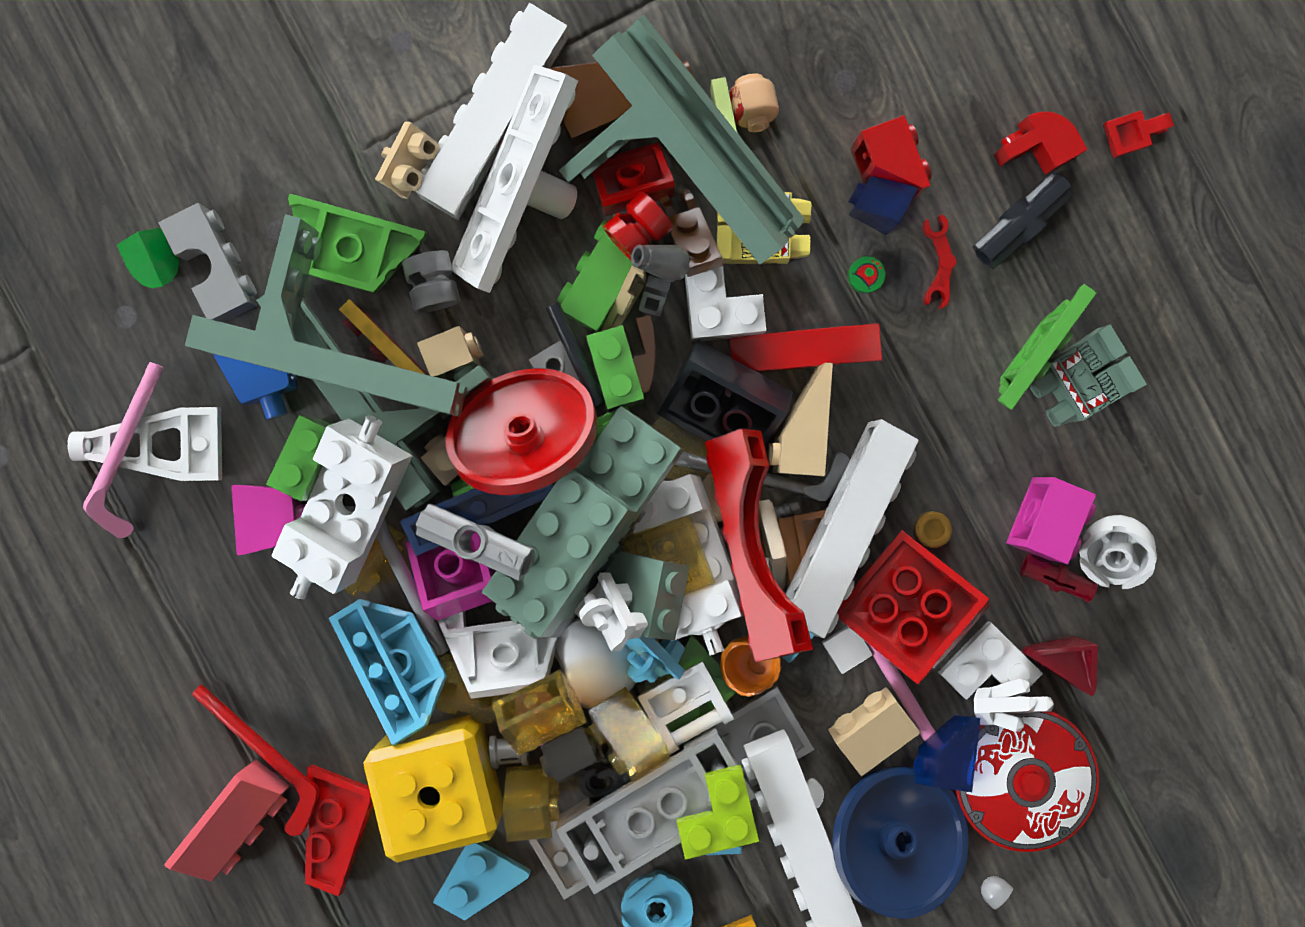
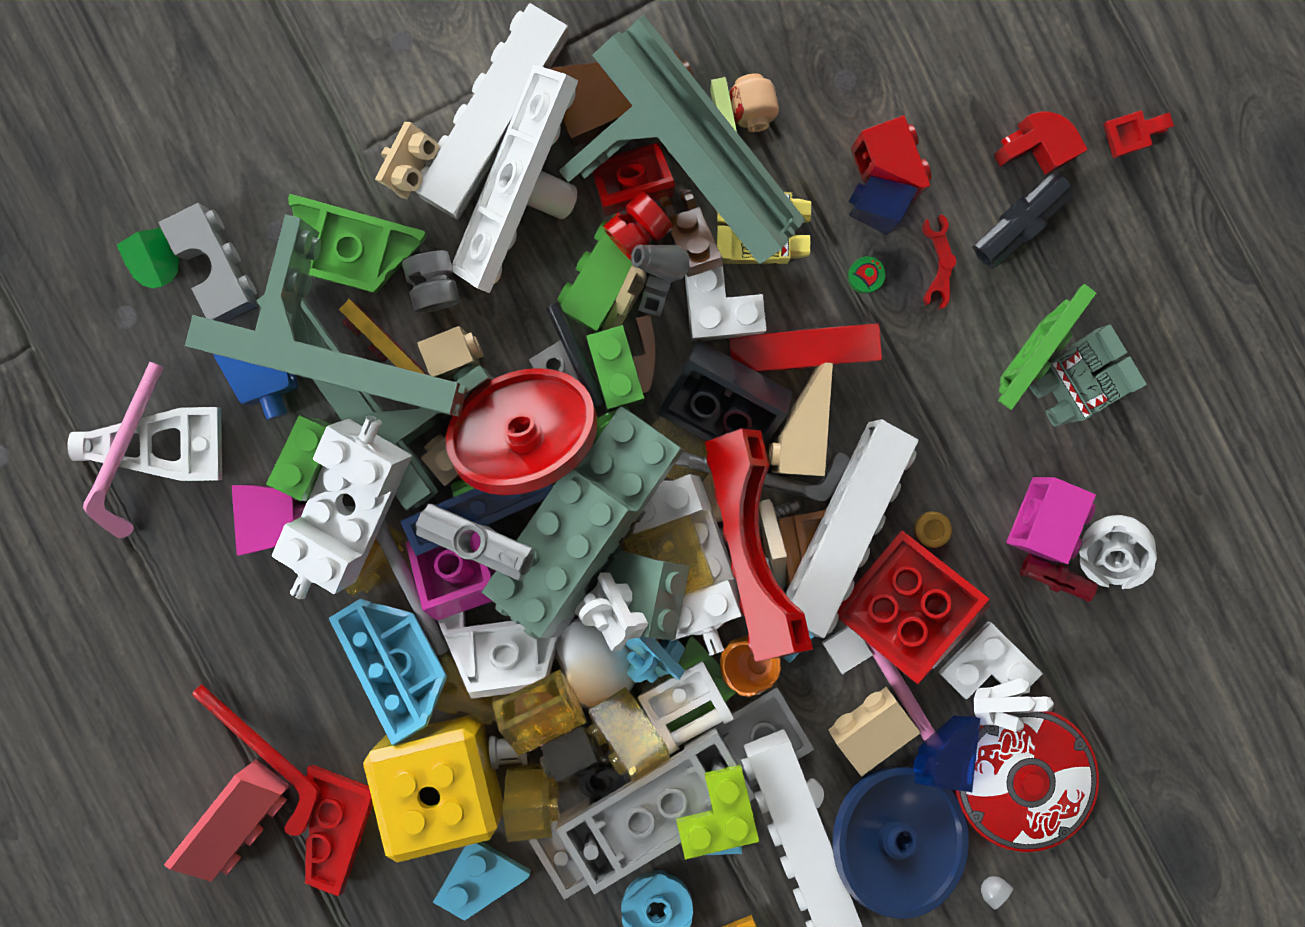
(1069, 659): dark red slope -> none

